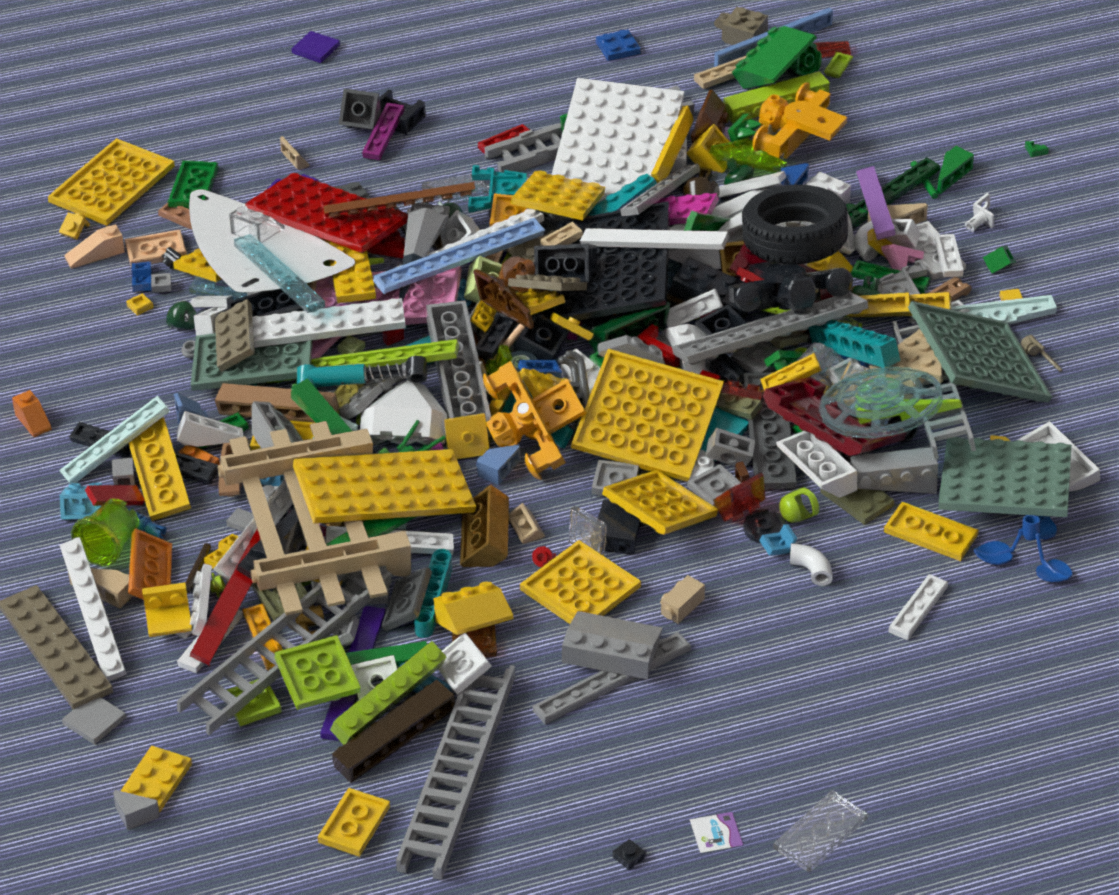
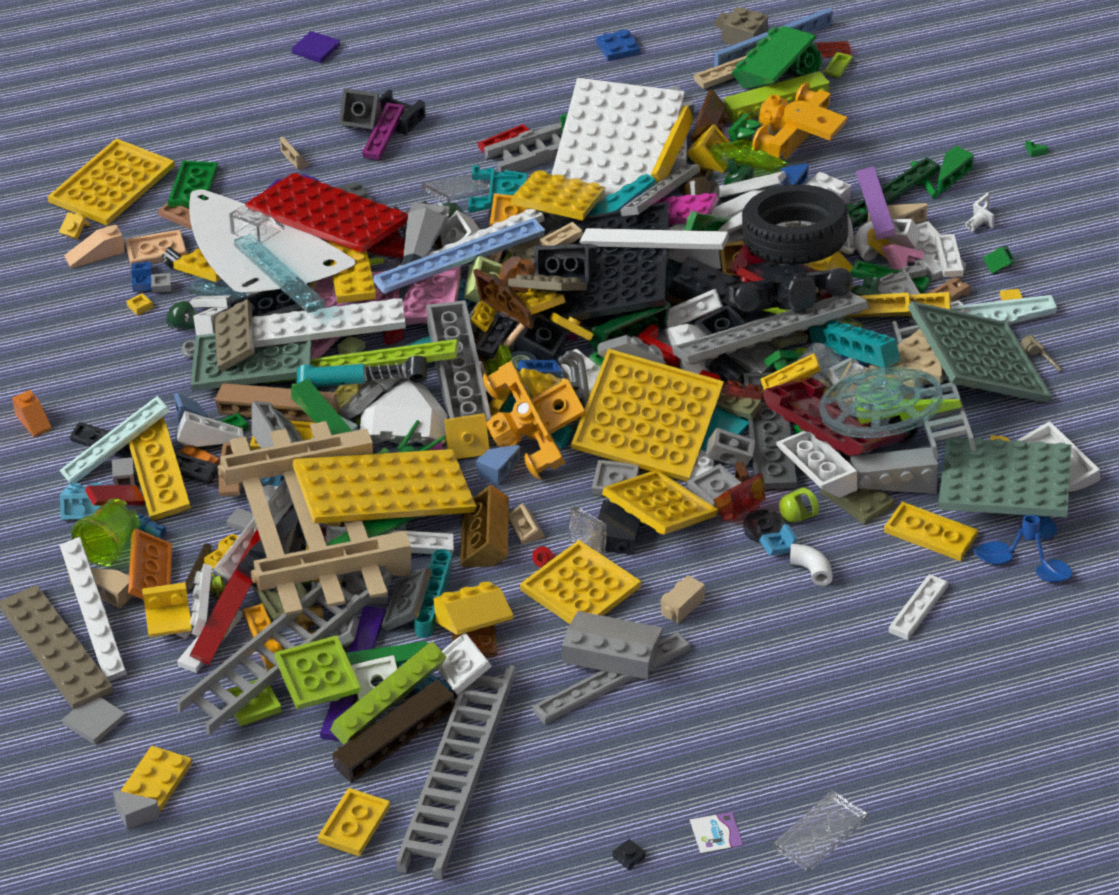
(392, 200): dark orange plate -> none

